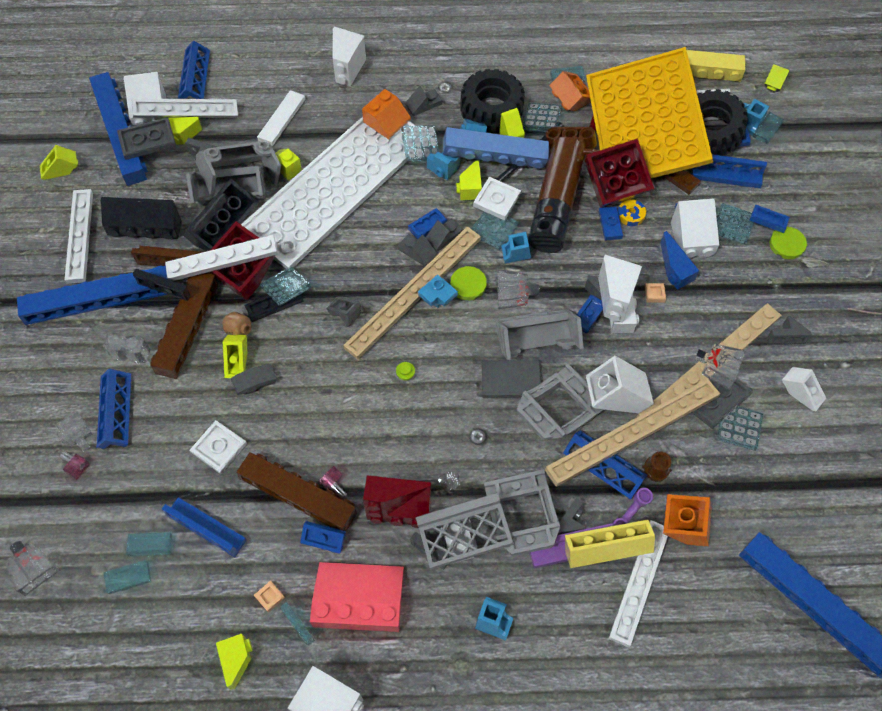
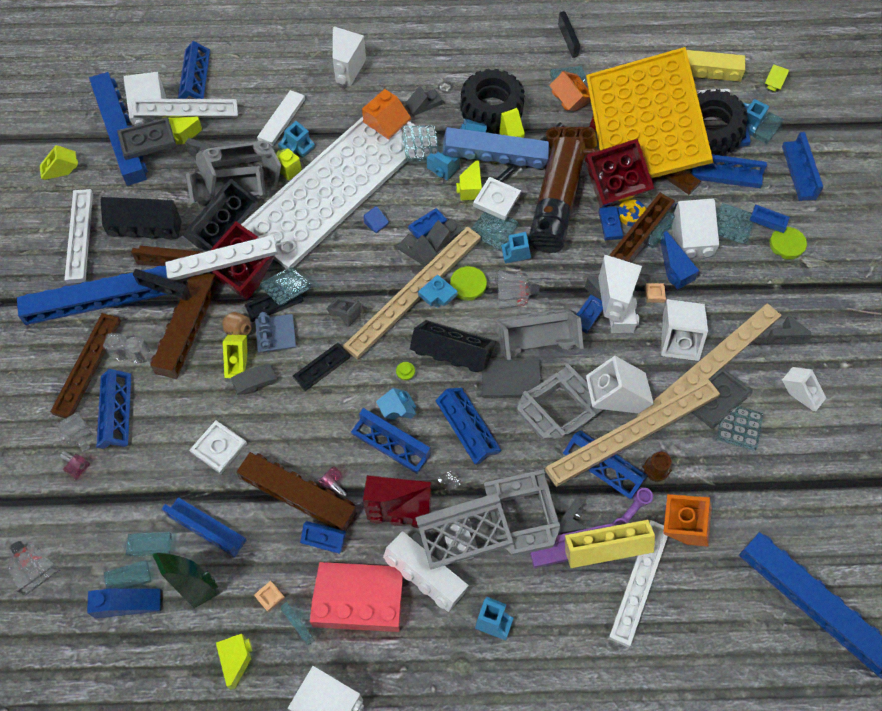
(84, 367): none -> reddish brown plate
(123, 602): none -> blue slope
(187, 578): none -> dark green wedge
(275, 332): none -> sand blue hinge
(297, 140): none -> dark azure brick
(321, 366): none -> black tile
(375, 219): none -> blue slope
(394, 434): none -> blue fence
(396, 404): none -> dark azure brick
(412, 562): none -> white brick
(452, 345): none -> black slope
(465, 424): none -> blue fence
(541, 116): tile -> none
(568, 34): none -> black tile
(640, 232): none -> reddish brown brick
(661, 228): none -> clear light blue tile
(683, 330): none -> white slope
(721, 364): clear torso -> none
(803, 168): none -> blue fence

